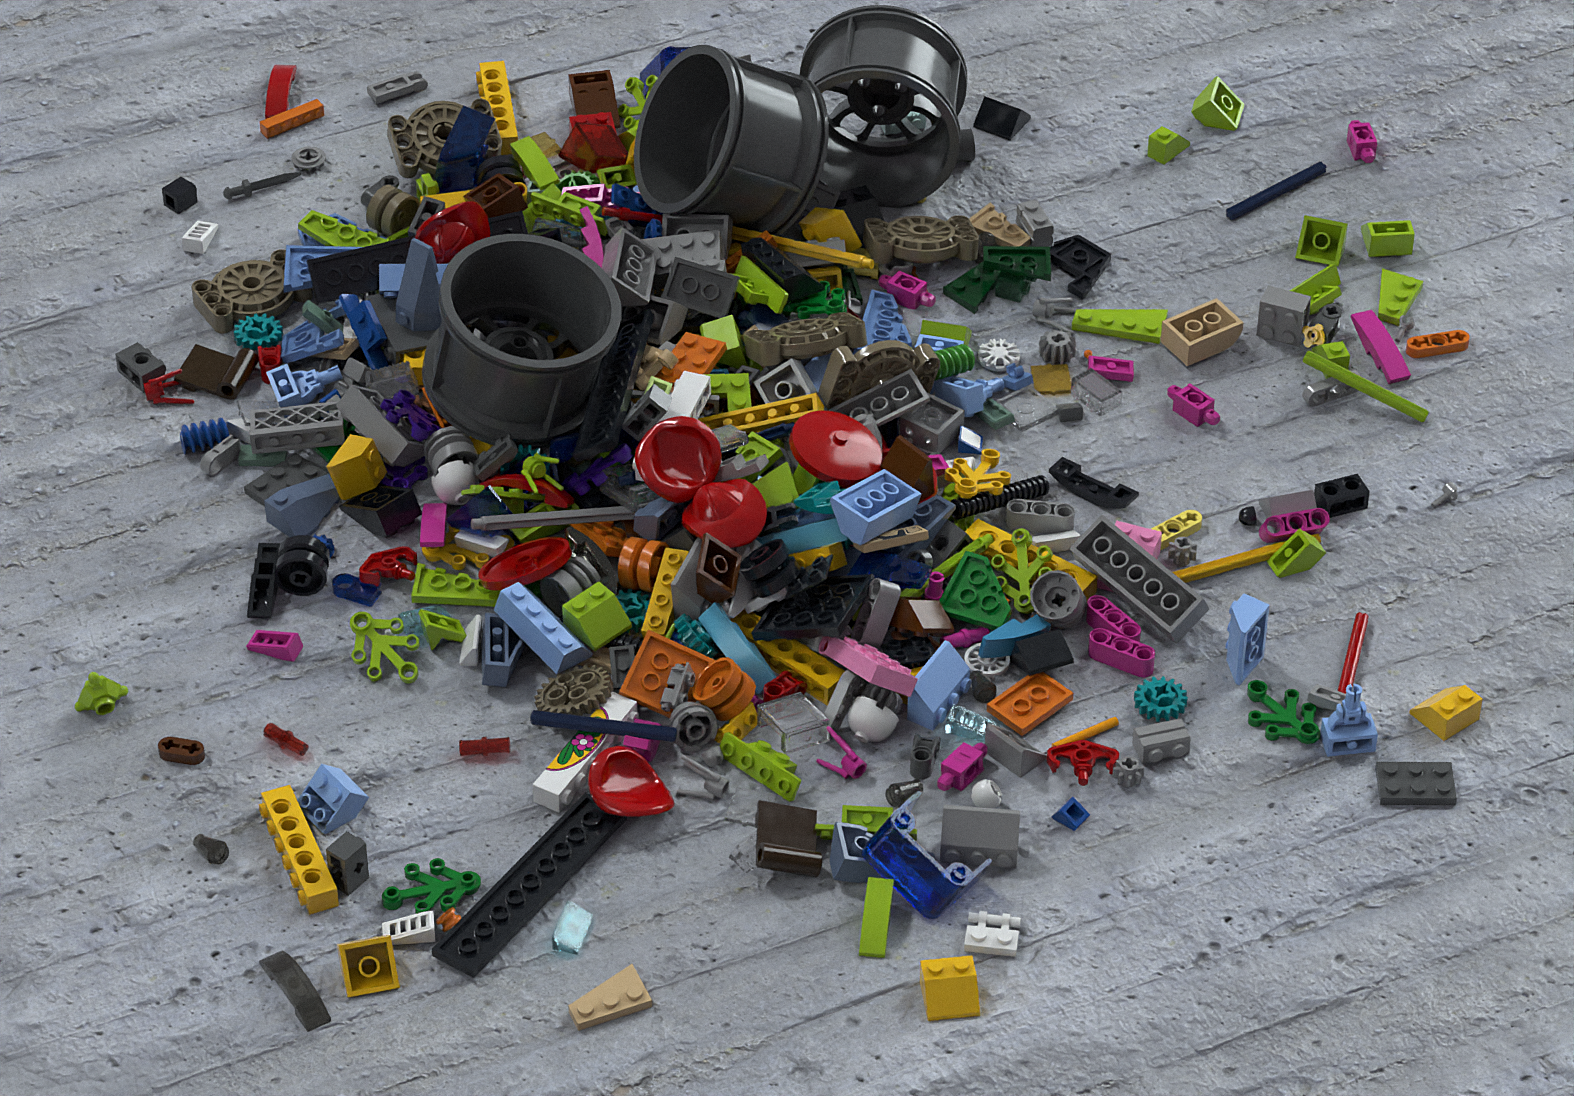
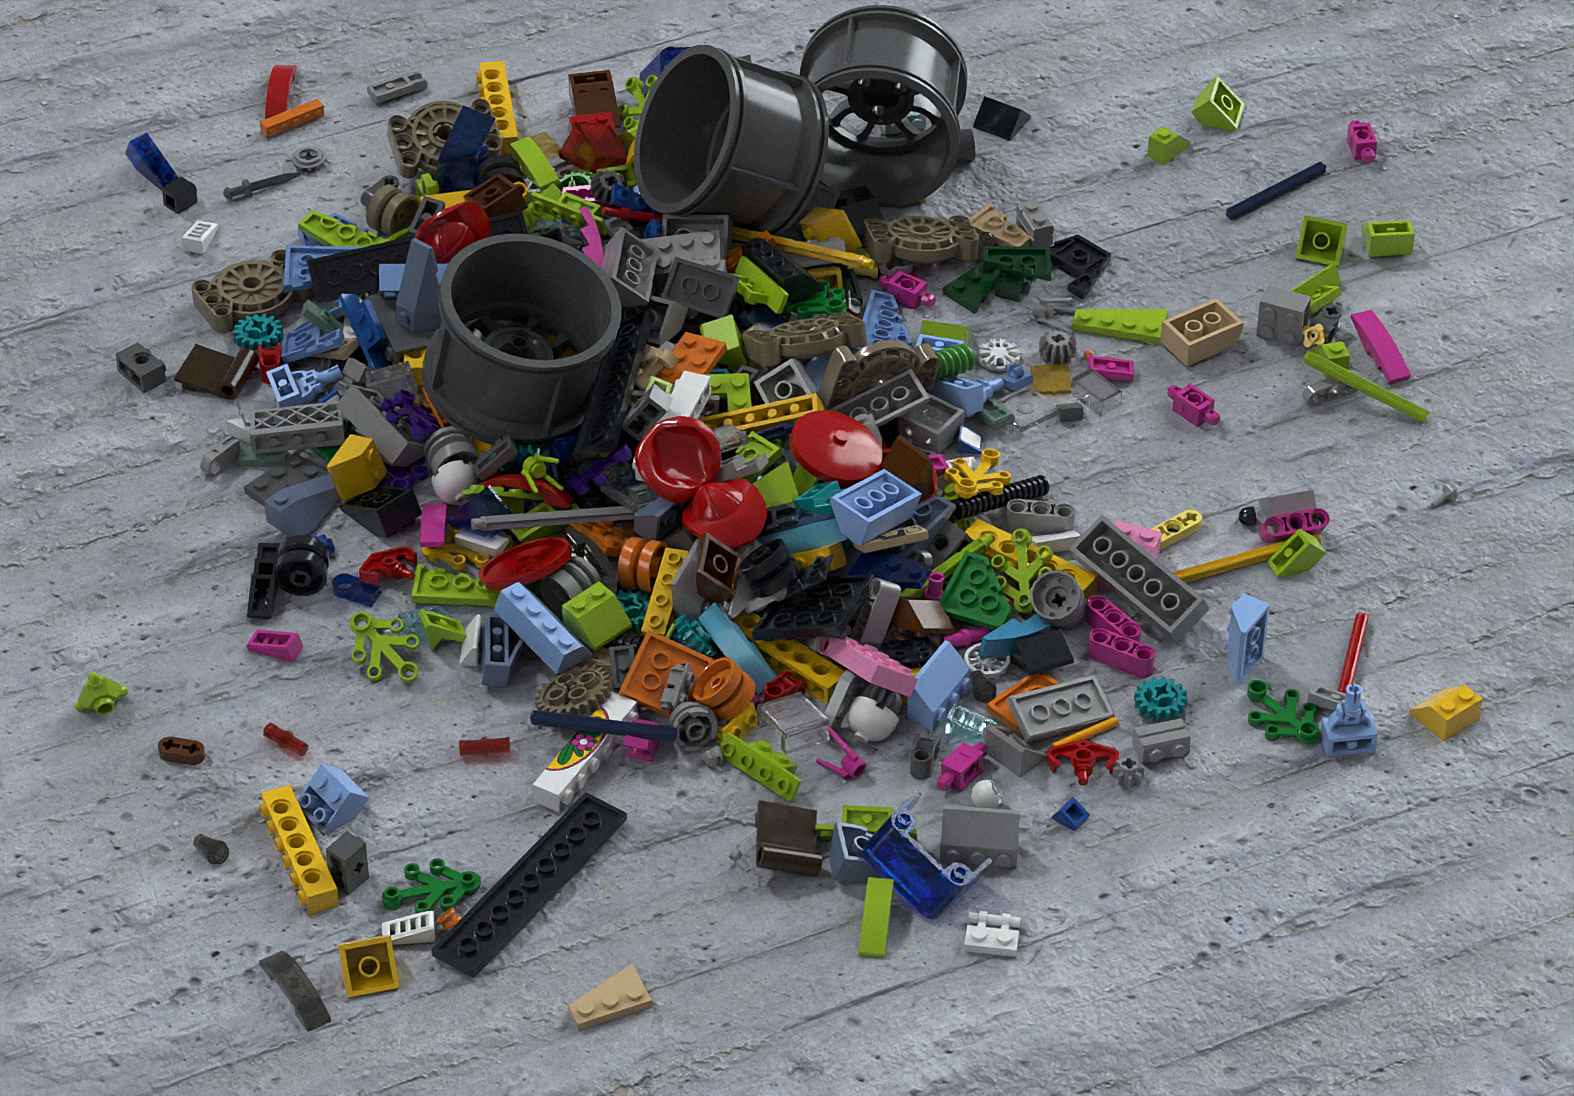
(150, 161): none -> clear blue slope
(154, 389): red plant -> none
(203, 434): blue piece -> none
(571, 928): clear light blue slope -> none
(602, 185): none -> dark grey gear
(627, 784): red piece -> none
(714, 783): light grey plant -> none
(902, 791): clear smoke cone -> none
(949, 988): yellow slope -> none
(1060, 708): none -> light grey tile
(1070, 476): black slope -> none
(1182, 551): light grey gear -> none
(1342, 495): black brick -> none
(1396, 295): lime wing -> none
(1404, 326): light grey hand -> none
(1415, 783): dark grey plate -> none
(1452, 342): orange beam -> none

